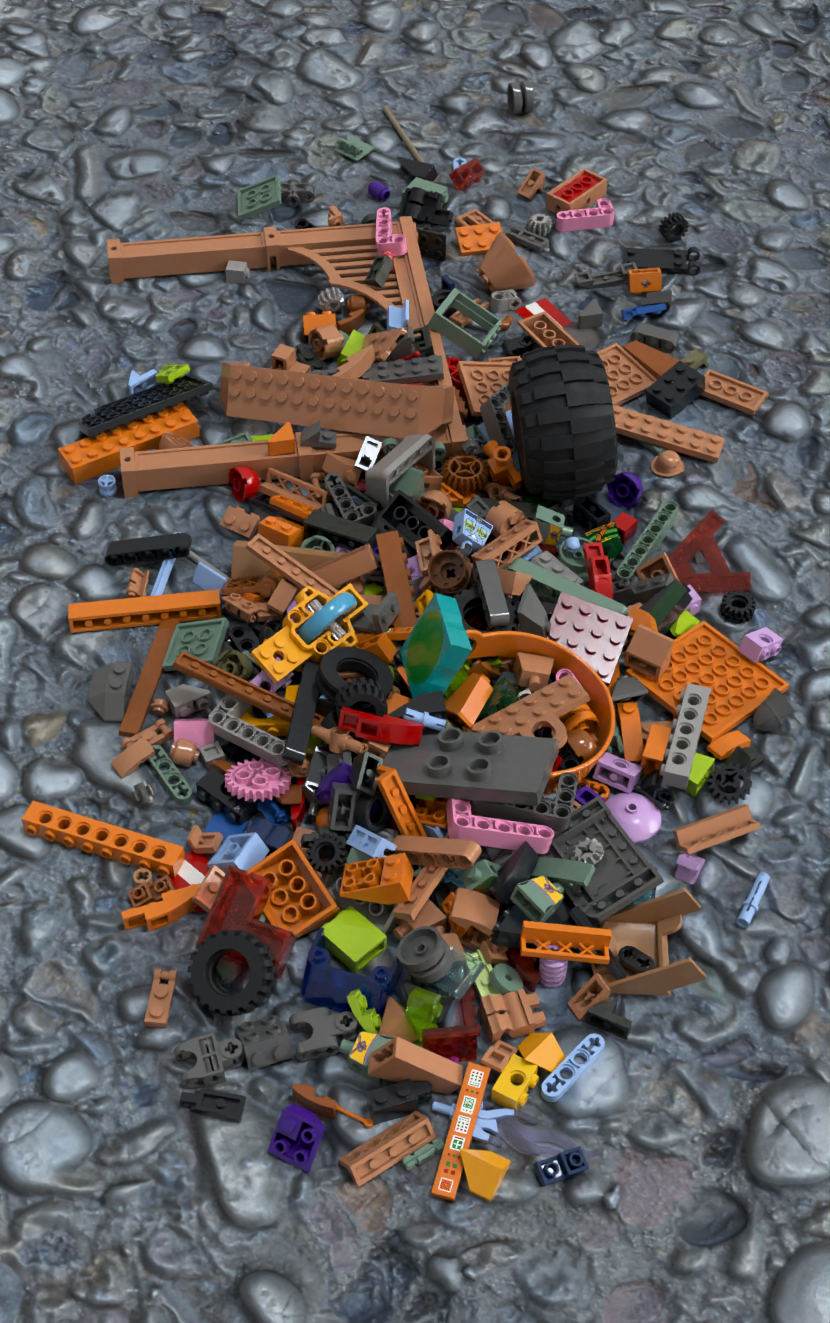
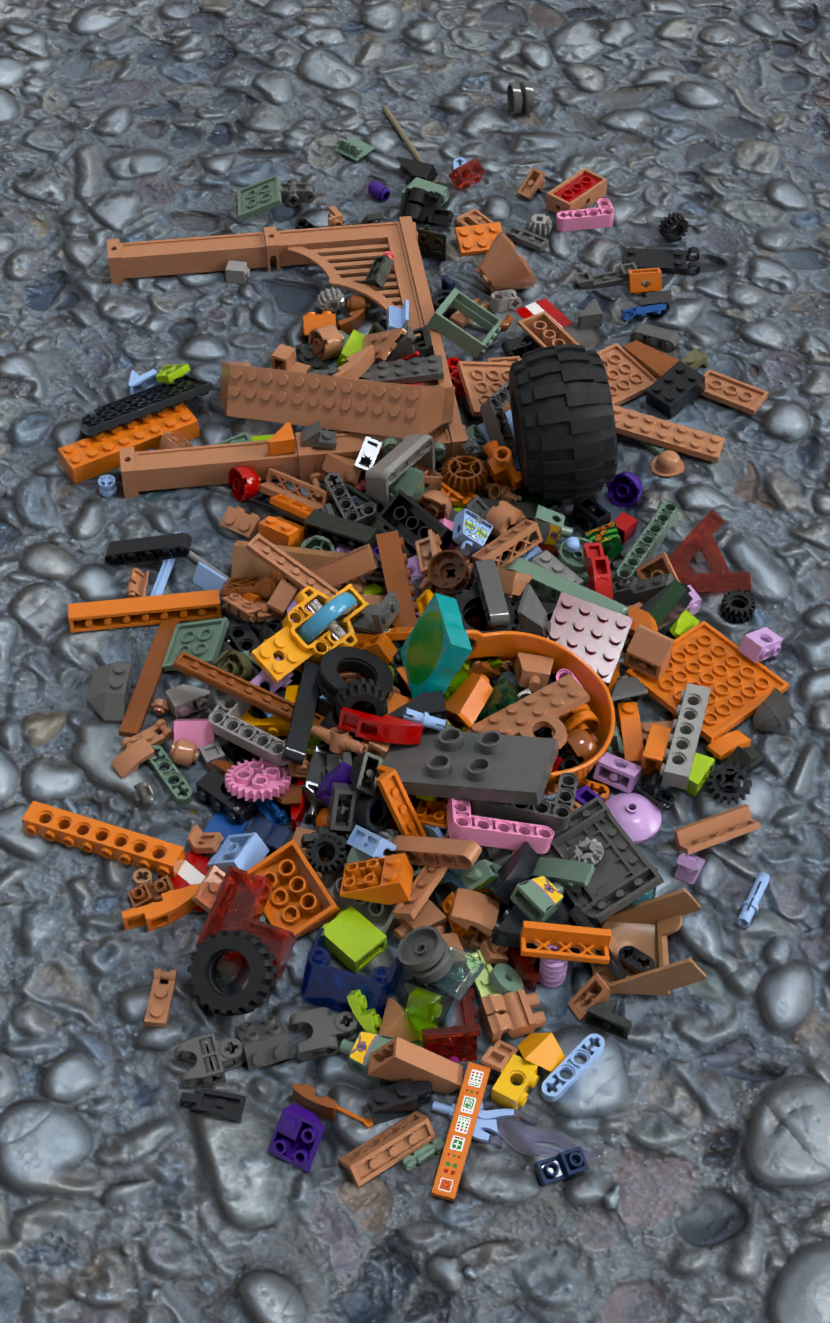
(384, 238): bright pink beam -> none
(461, 406): dark orange slope -> none
(484, 1171): light orange slope -> none

